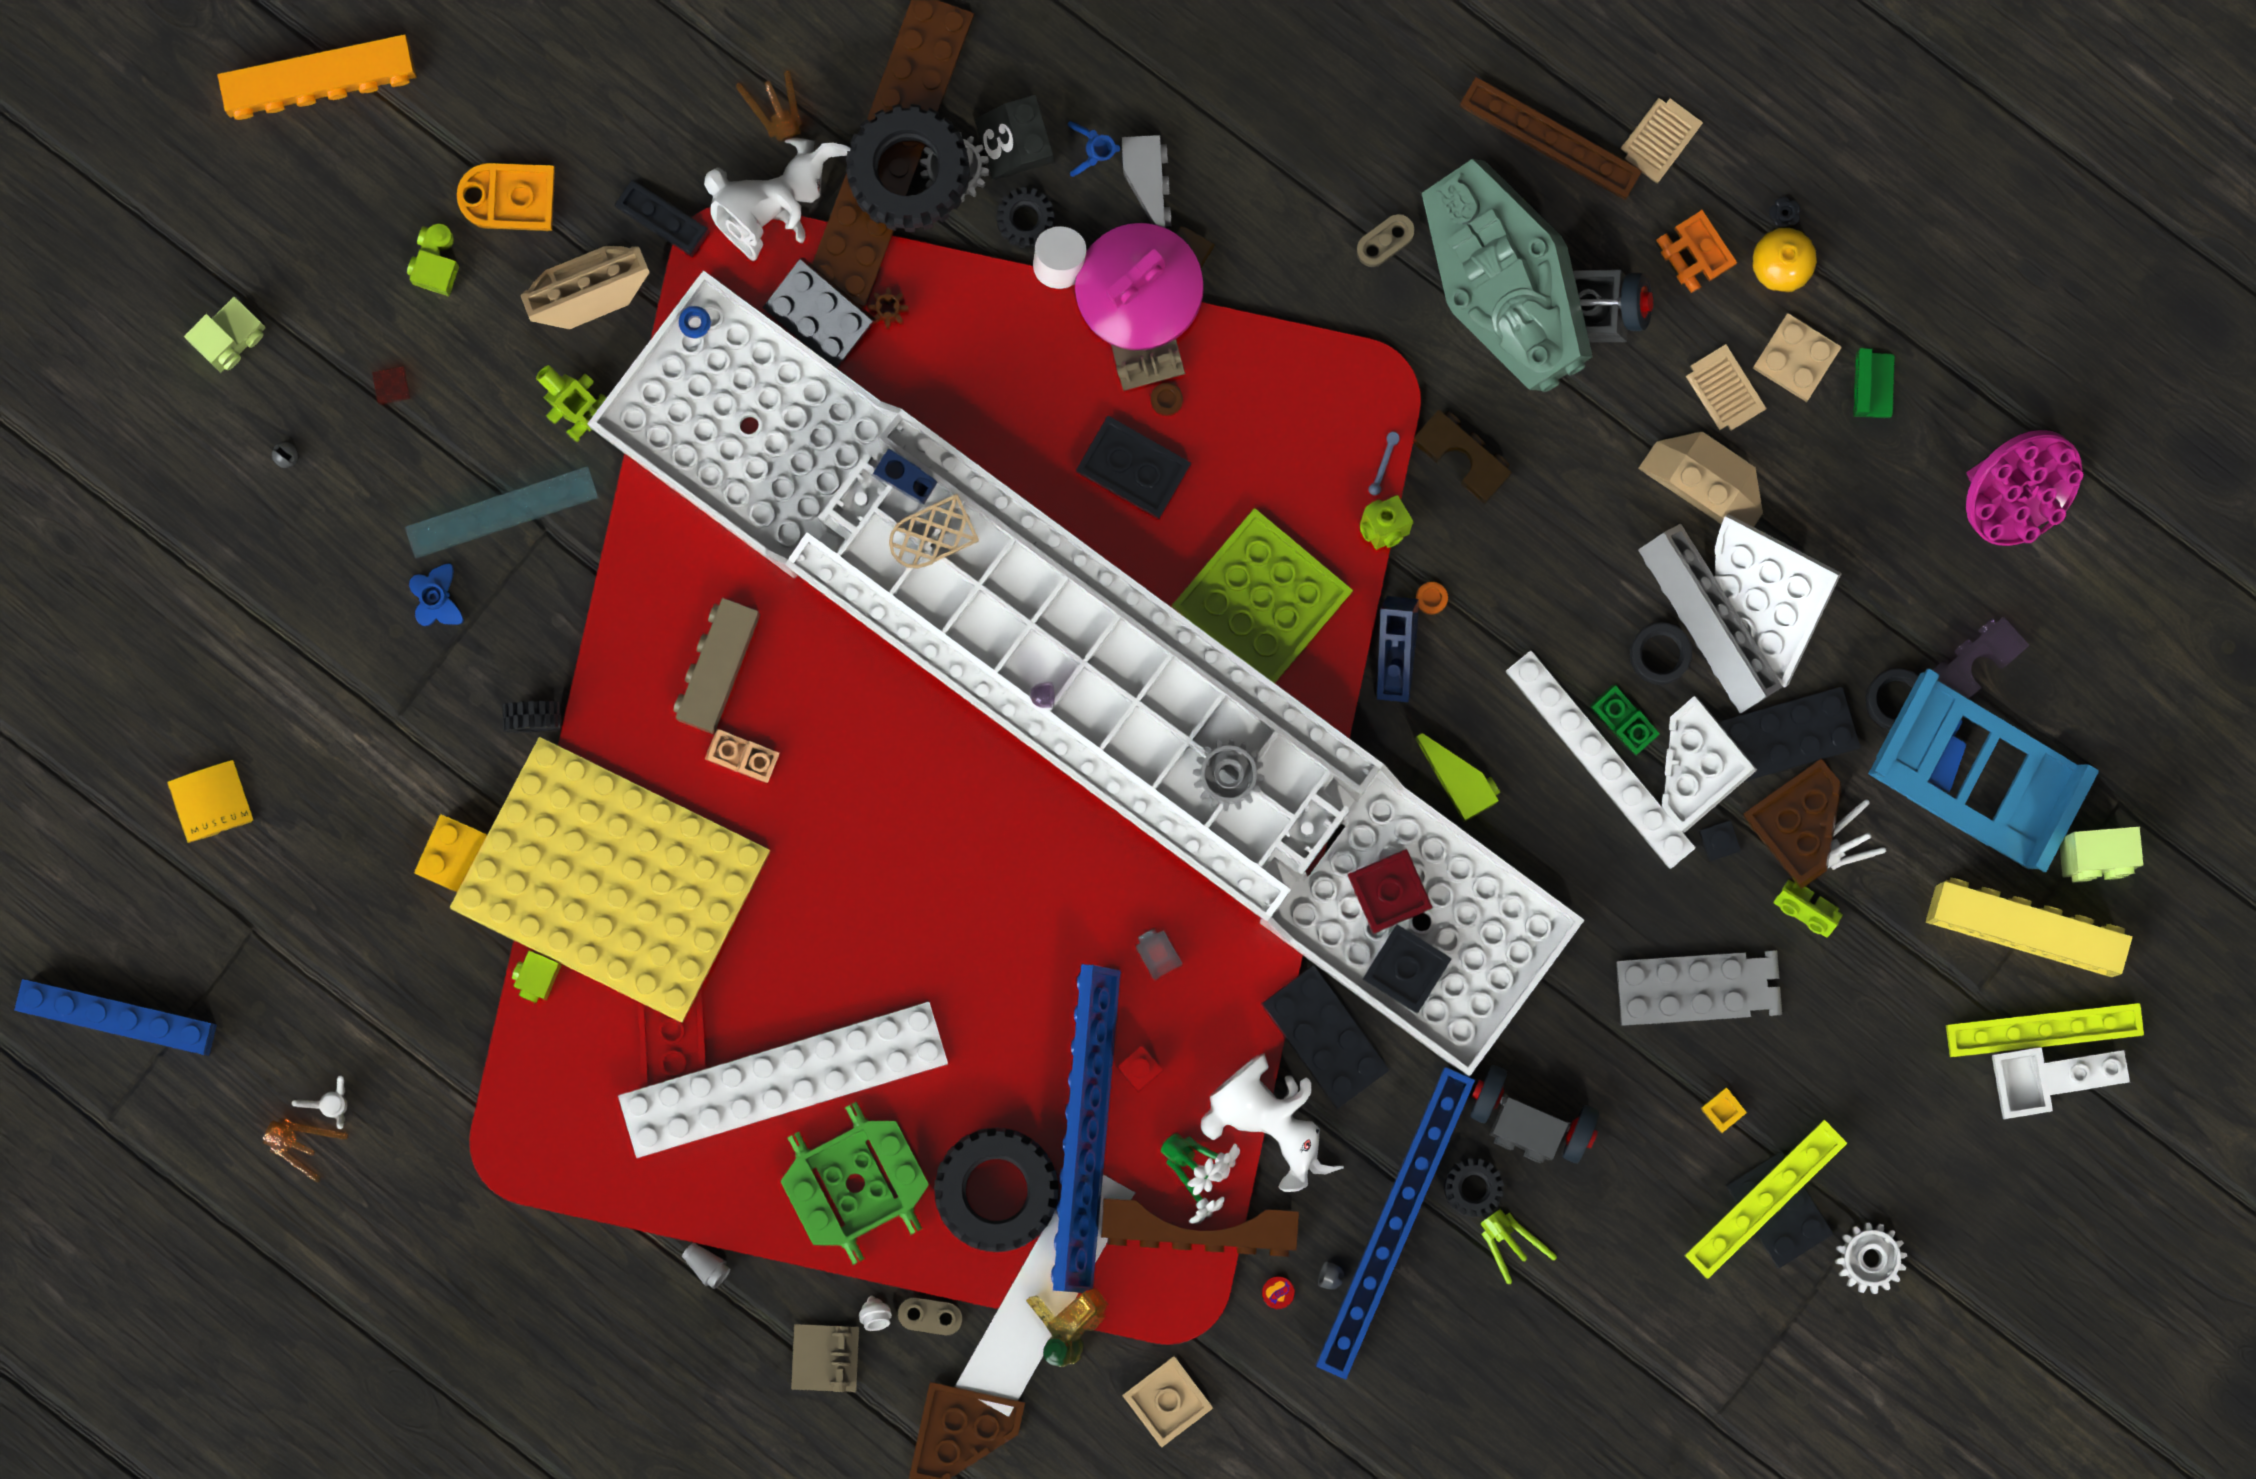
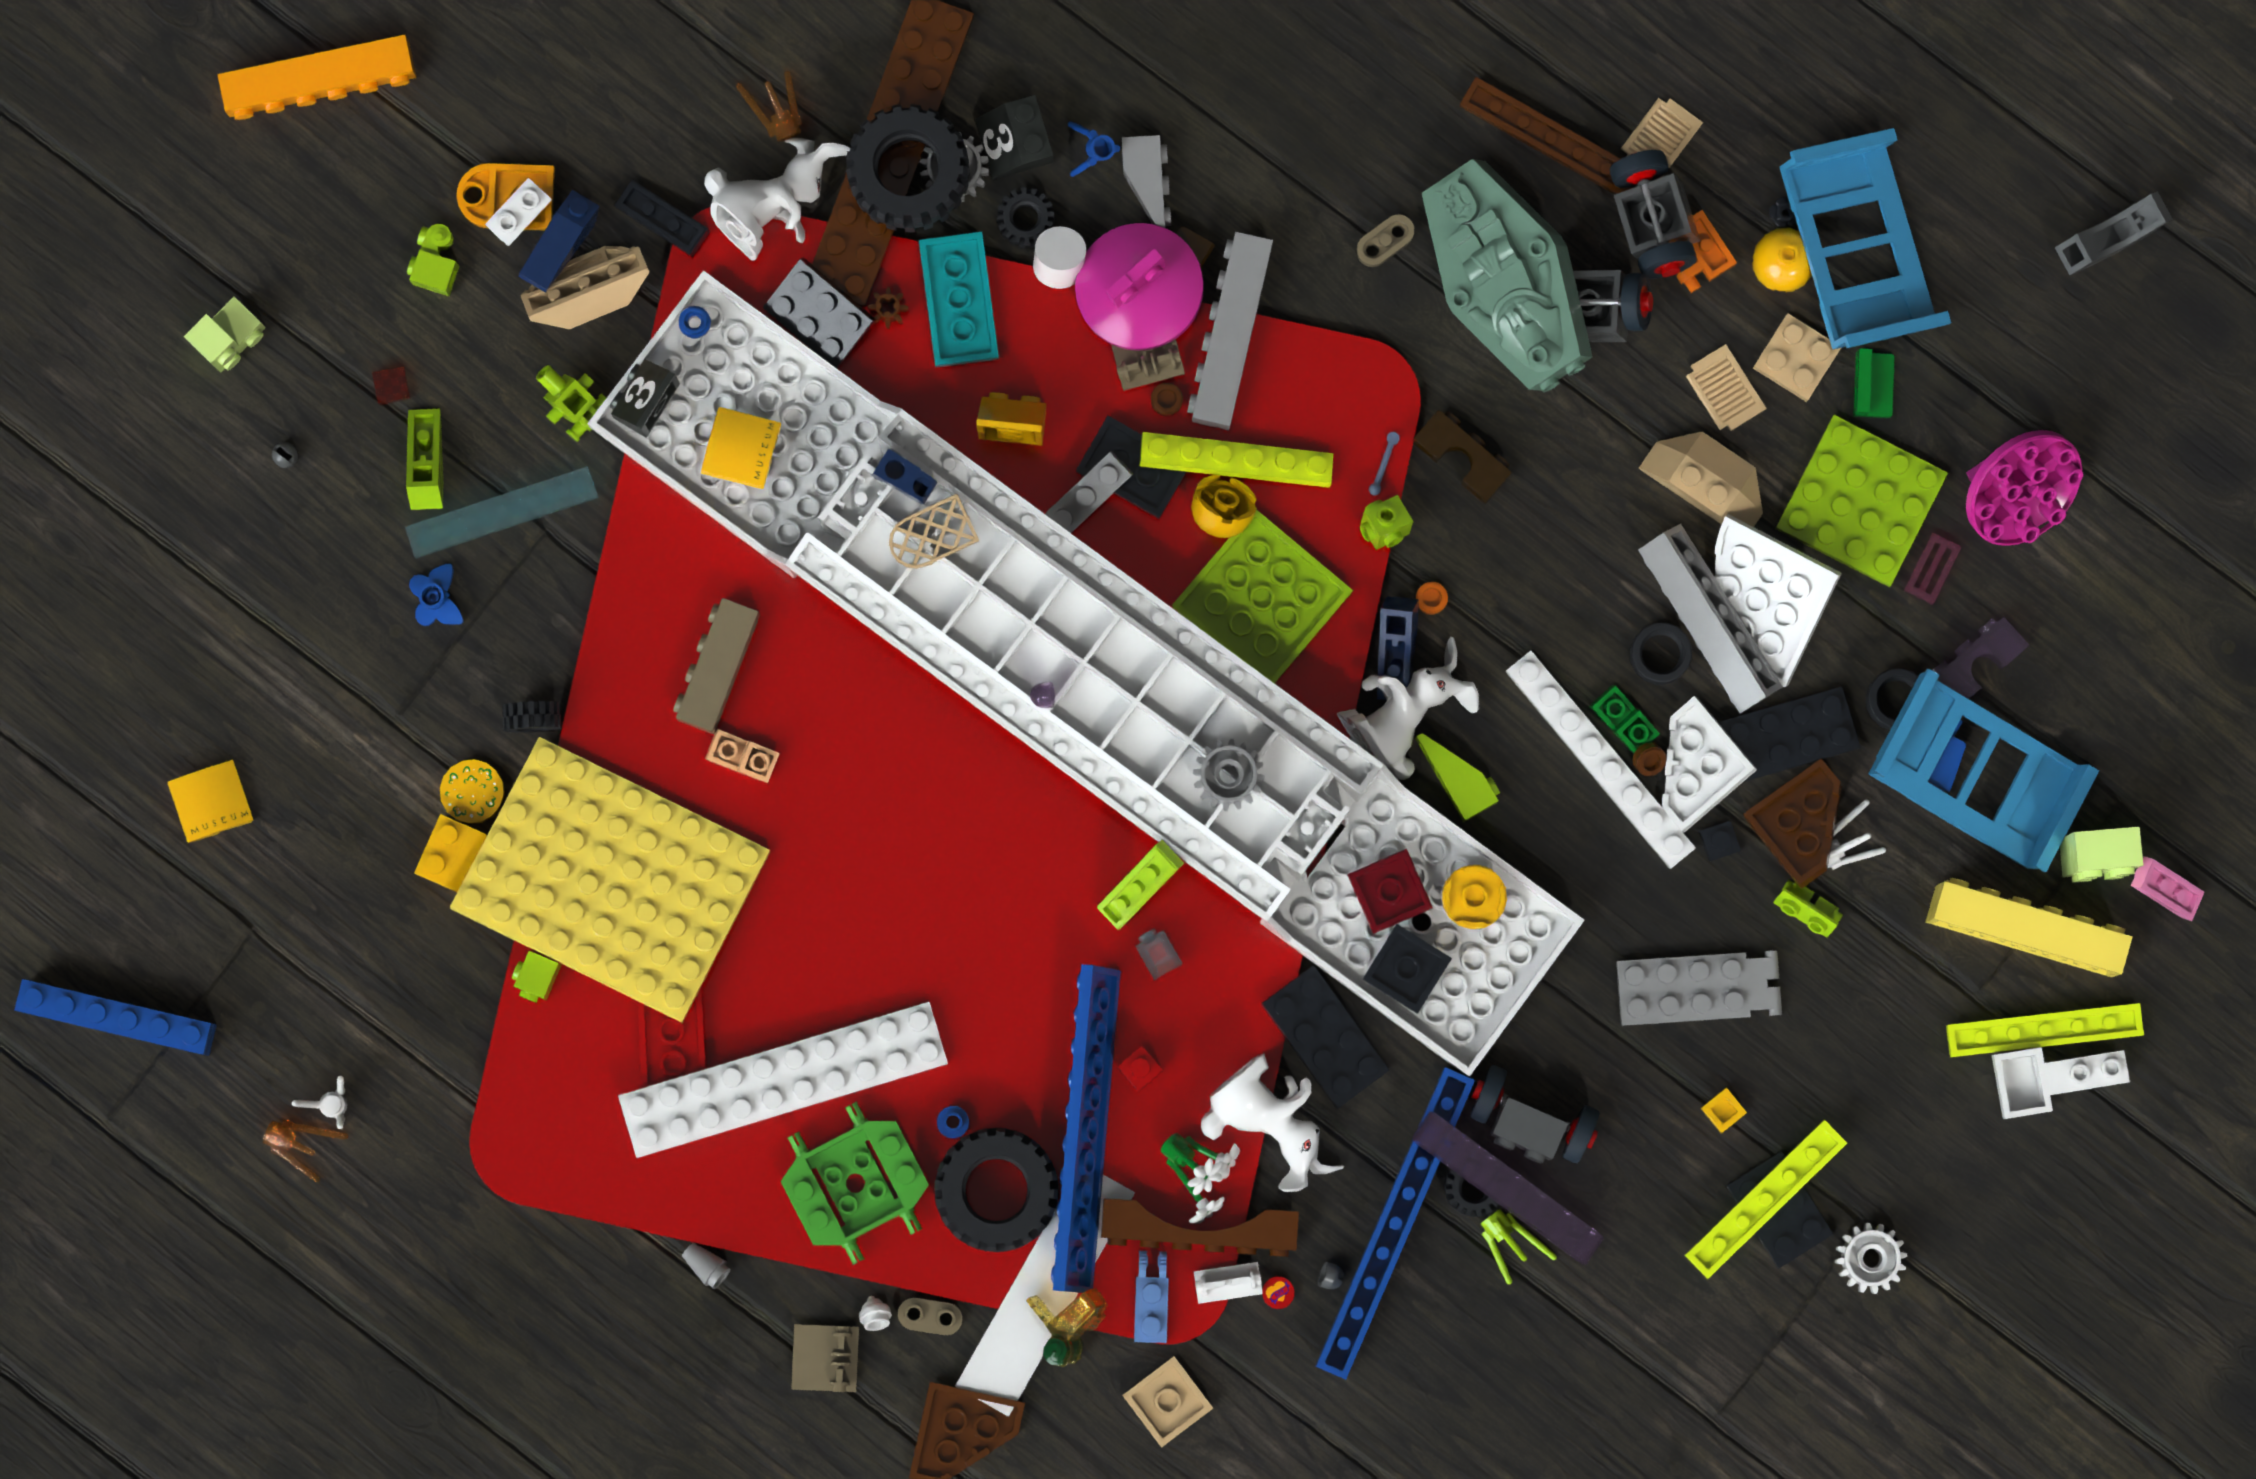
(424, 459): none -> lime slope
(472, 791): none -> yellow tile
(518, 212): none -> white hinge
(560, 241): none -> dark blue slope
(645, 397): none -> pearl dark grey slope
(741, 448): none -> yellow slope
(953, 1132): none -> blue plate
(958, 299): none -> teal plate
(1011, 420): none -> yellow slope
(1089, 492): none -> light grey plate
(1140, 884): none -> lime tile
(1151, 1302): none -> medium blue hinge
(1223, 506): none -> yellow cylinder
(1228, 1282): none -> white hinge
(1231, 331): none -> light grey brick
(1236, 459): none -> neon yellow plate
(1391, 728): none -> white animal
(1474, 897): none -> yellow tile
(1507, 1188): none -> clear purple beam
(1649, 759): none -> reddish brown tile
(1655, 214): none -> brick
(1846, 176): none -> dark azure piece
(1861, 500): none -> lime plate
(1920, 593): none -> clear pink tile
(2114, 234): none -> dark grey arch
(2167, 888): none -> bright pink plate

